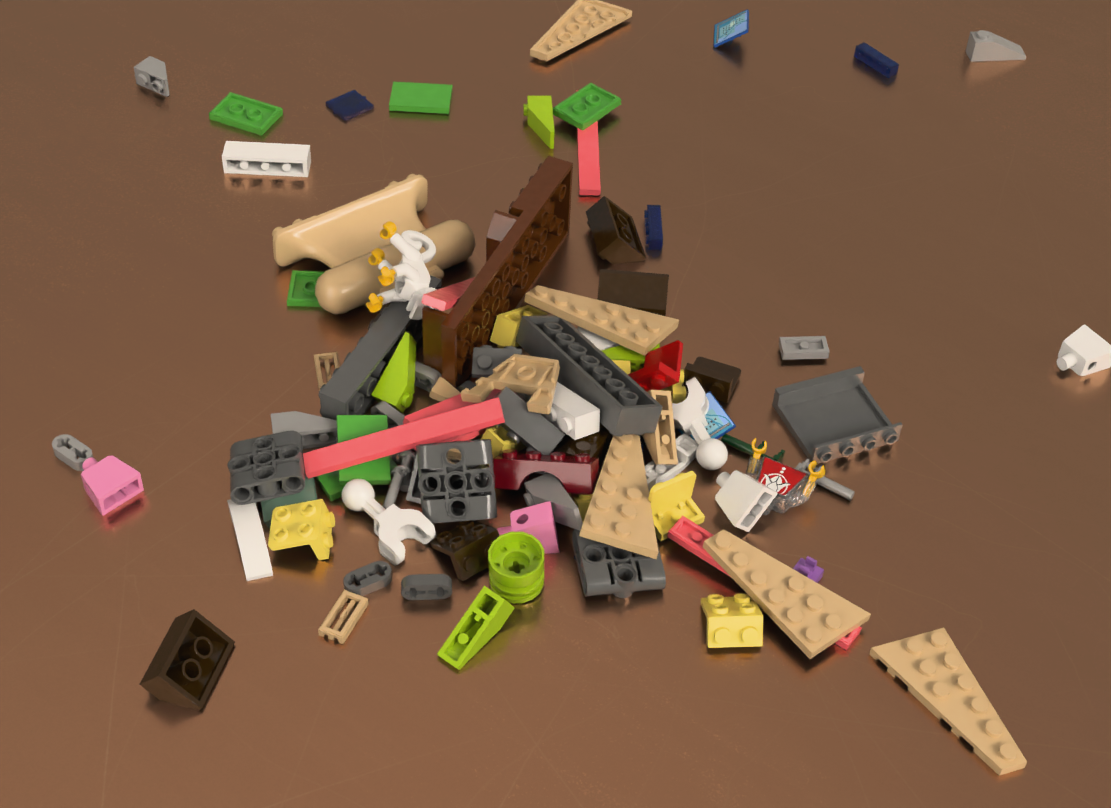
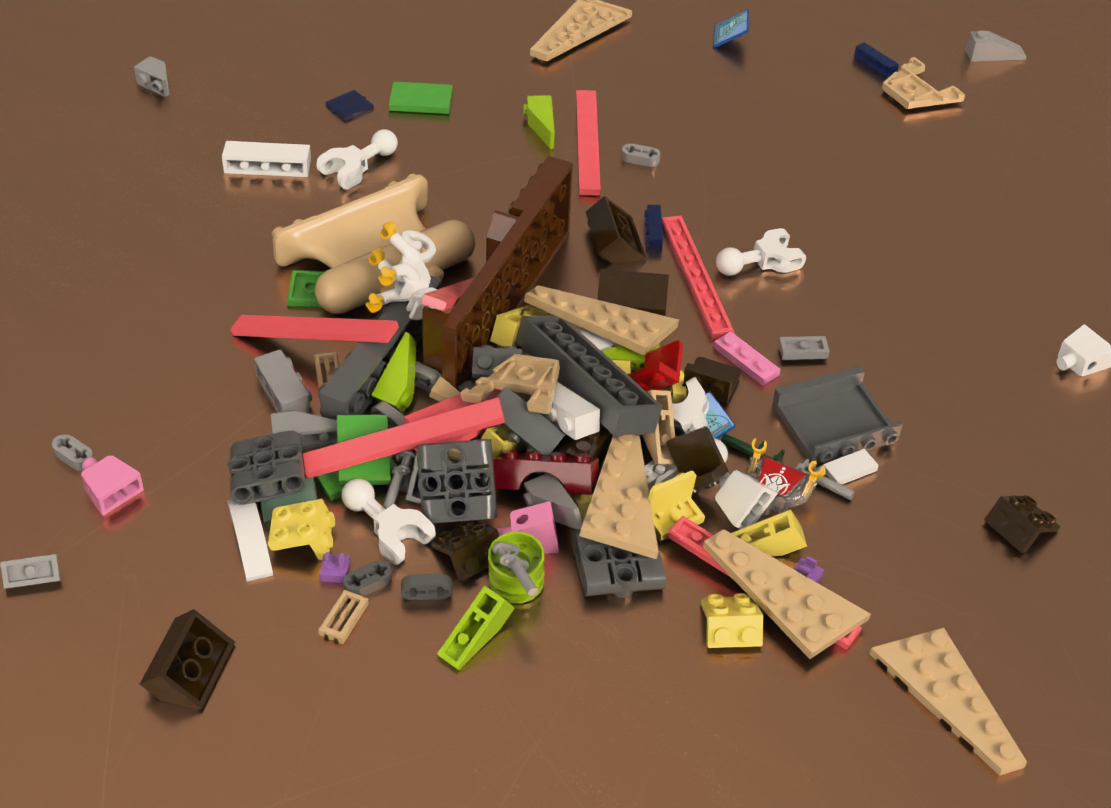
(30, 570): none -> light grey plate
(246, 113): bright green tile -> none
(282, 383): none -> light grey brick
(315, 328): none -> coral tile
(334, 567): none -> medium lavender tile
(352, 162): none -> white piece
(519, 566): none -> light grey piece
(586, 106): bright green tile -> none
(641, 155): none -> light grey beam
(696, 277): none -> coral tile
(698, 453): none -> dark brown bracket
(747, 358): none -> bright pink plate
(769, 253): none -> white piece
(775, 535): none -> light yellow slope
(850, 467): none -> white tile
(915, 92): none -> tan wing
(1020, 520): none -> dark brown bracket

